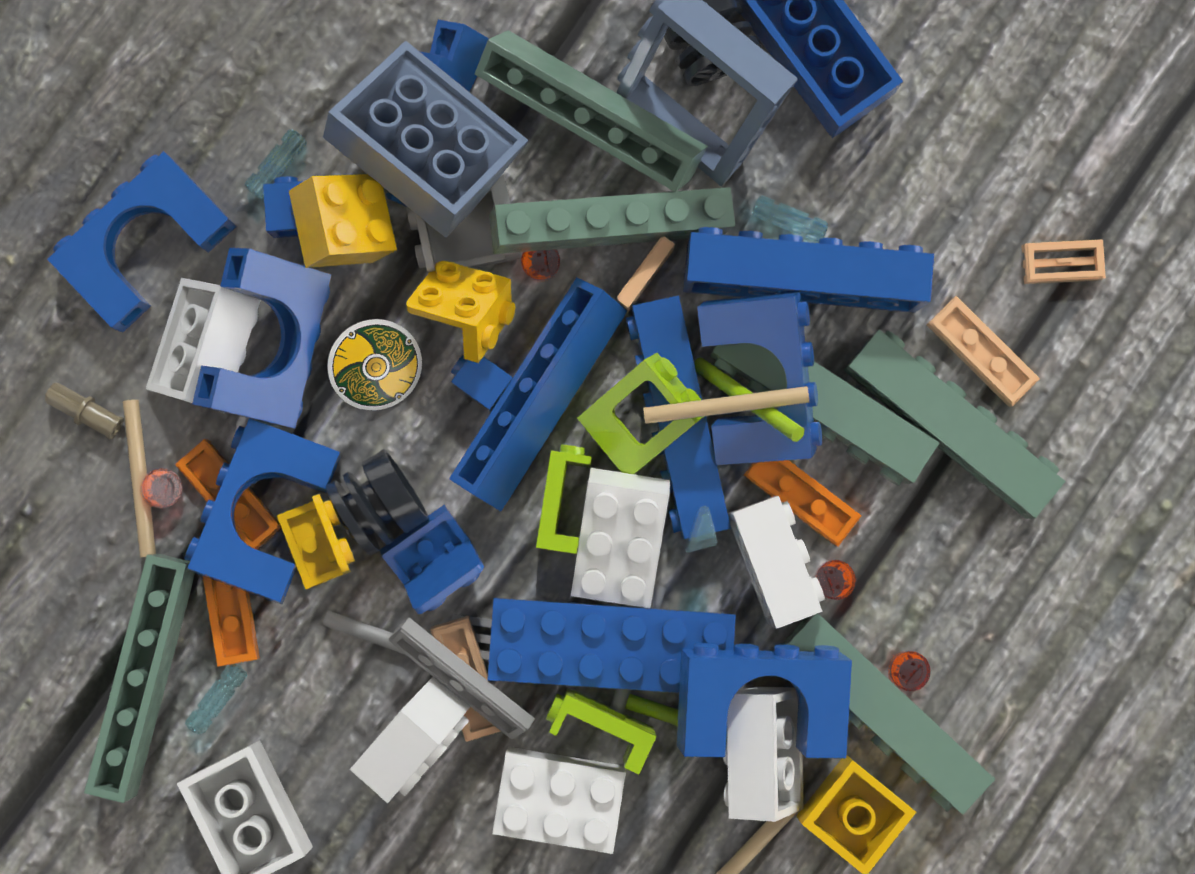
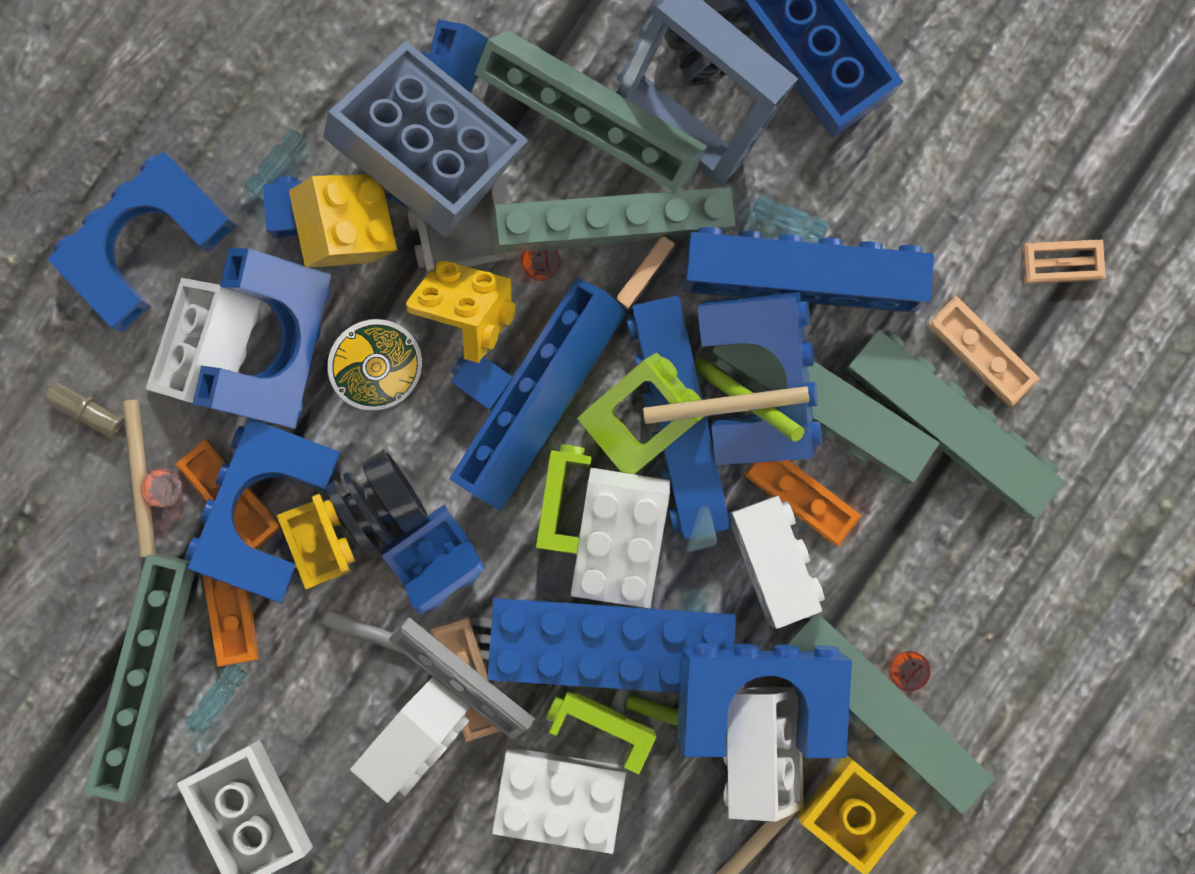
(836, 579): clear red tile -> none

